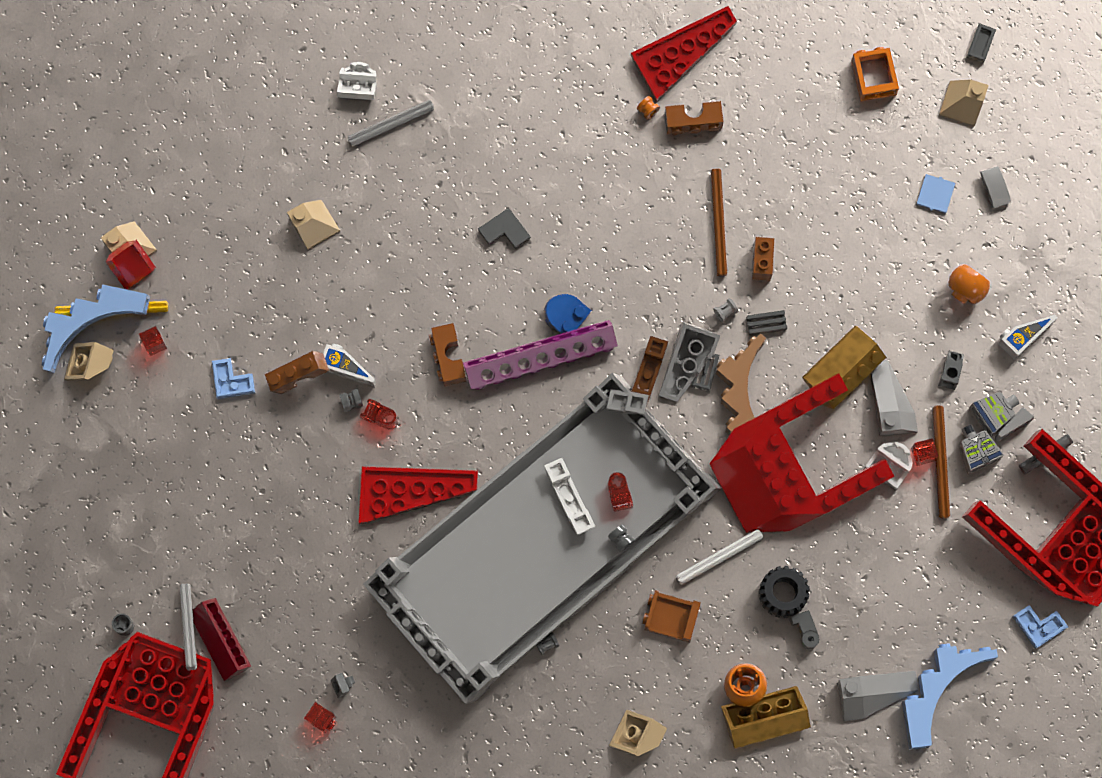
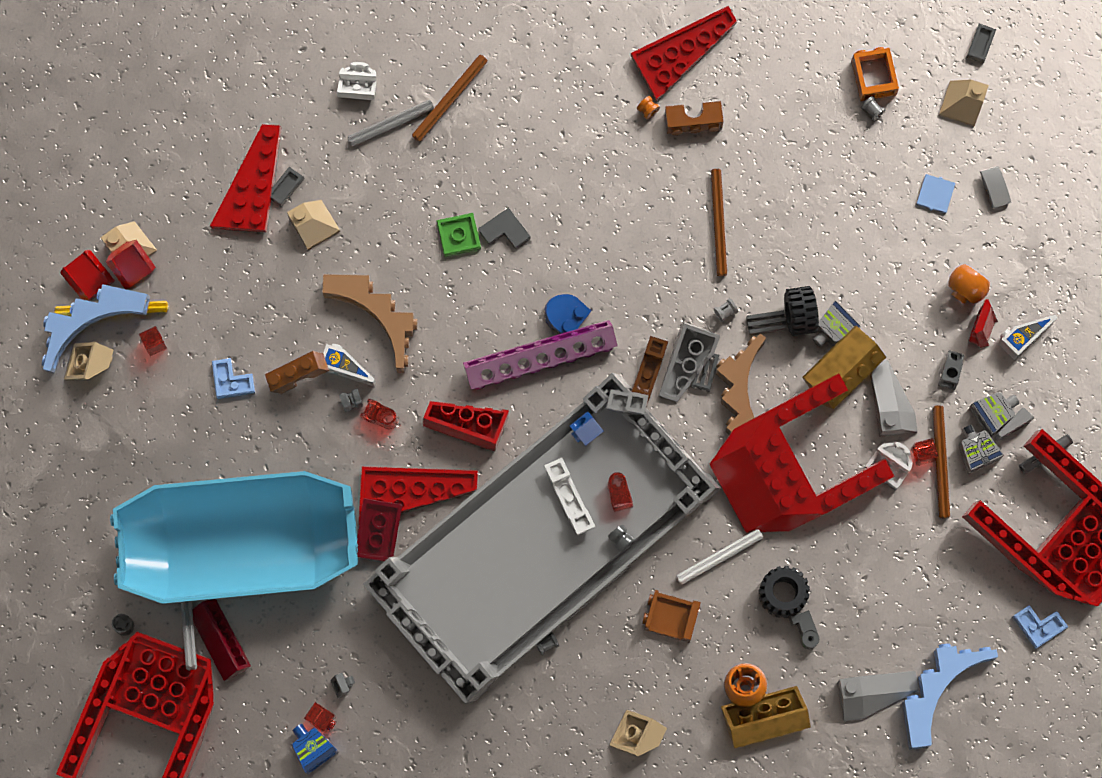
(86, 275): none -> red slope
(235, 537): none -> medium azure cylinder
(249, 196): none -> red wing
(286, 186): none -> dark grey tile
(312, 748): none -> blue torso
(357, 290): none -> medium nougat arch
(378, 529): none -> dark red plate
(449, 98): none -> dark orange axle
(450, 371): dark orange arch -> none
(458, 234): none -> bright green tile
(467, 423): none -> red wedge
(585, 429): none -> blue brick
(763, 259): dark orange brick -> none
(801, 310): none -> black tyre
(834, 325): none -> light grey torso
(873, 108): none -> light grey bush
(983, 325): none -> red slope

